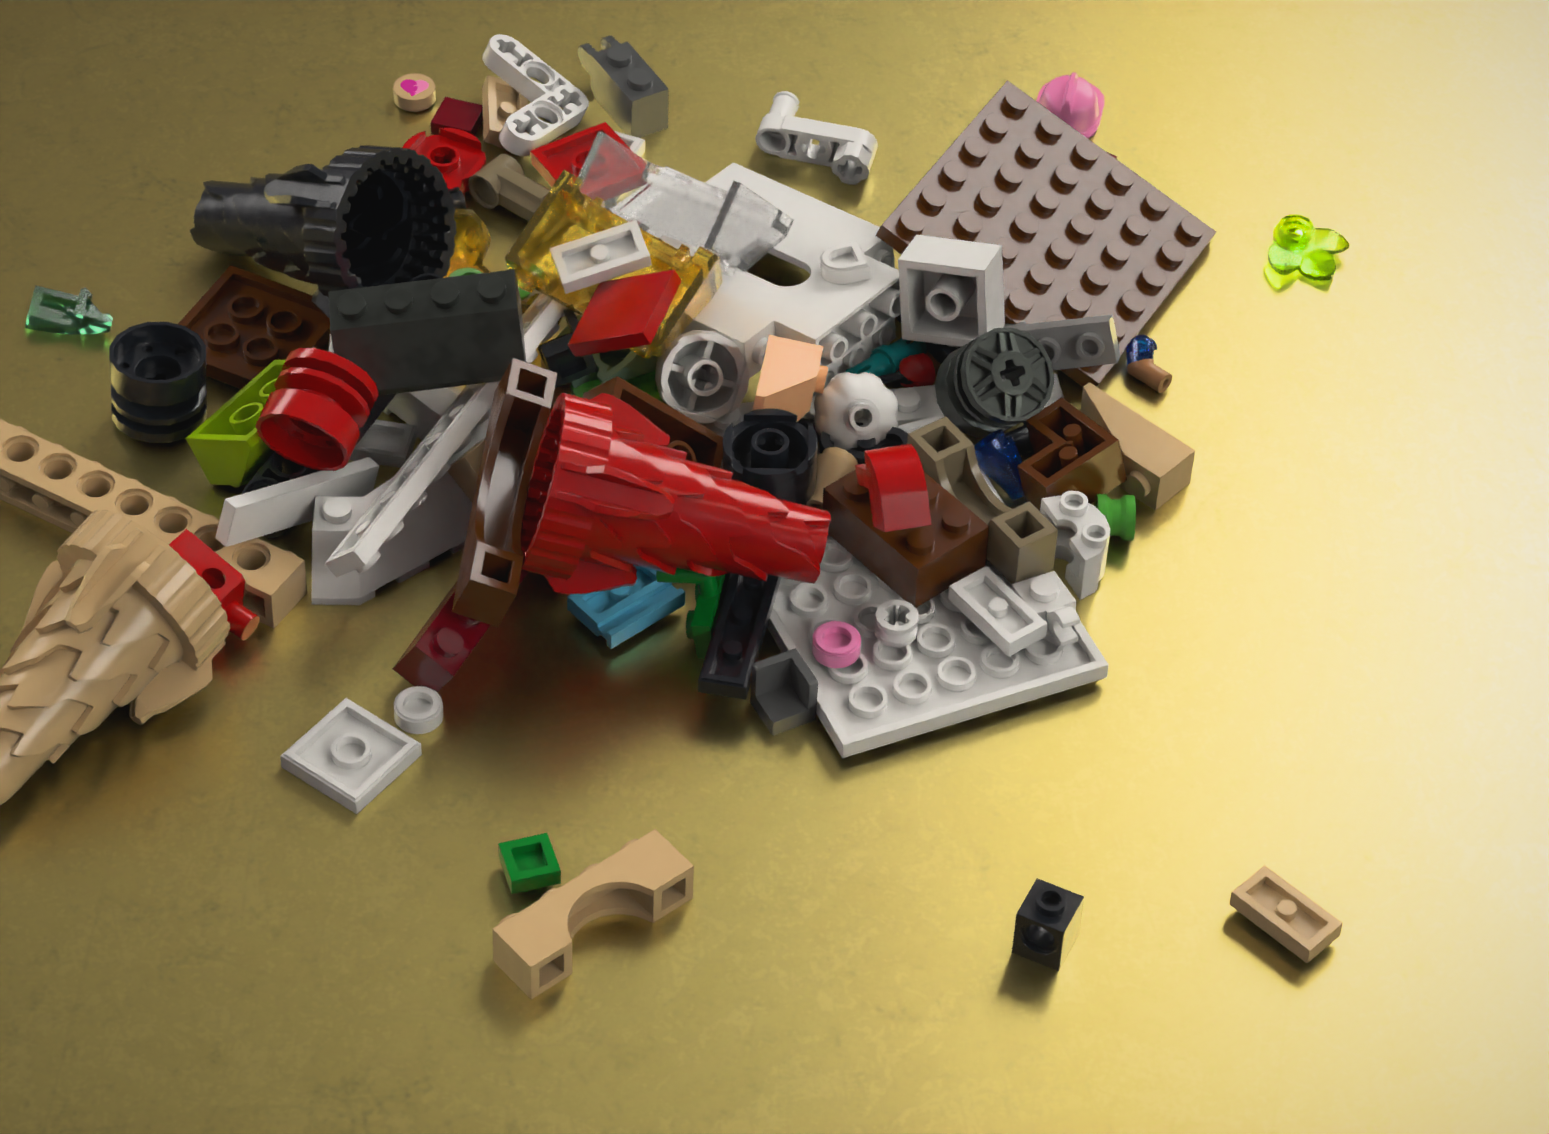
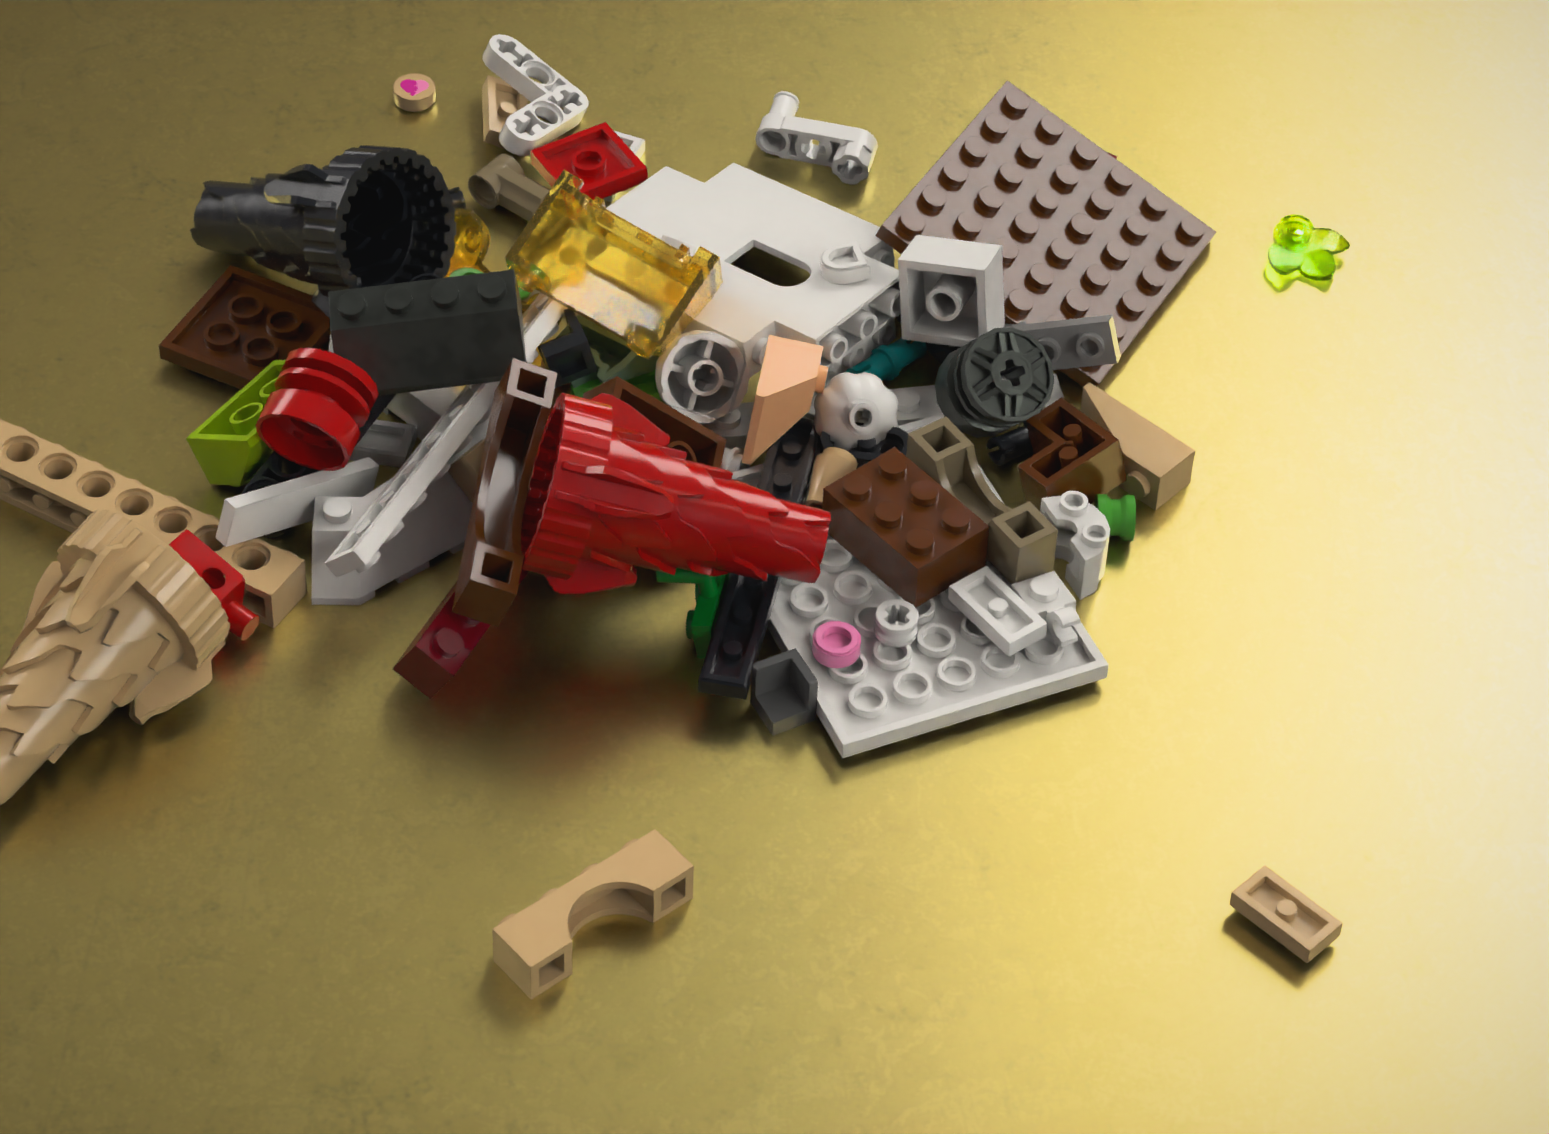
(66, 313): clear green slope -> none
(158, 382): black wheel -> none
(351, 755): white tile -> none
(418, 710): white tile -> none
(455, 146): red plate -> none
(458, 115): dark red tile -> none
(529, 863): green plate -> none
(600, 256): white plate -> none
(624, 313): red tile -> none
(626, 87): dark grey hinge -> none
(626, 610): medium azure plate -> none
(728, 223): clear windscreen -> none
(773, 454): black brick -> none
(895, 487): red brick -> none
(913, 372): red hinge -> none
(1000, 459): clear blue cone -> none
(1047, 924): black brick -> none
(1074, 102): bright pink piece -> none
(1141, 363): arm -> none

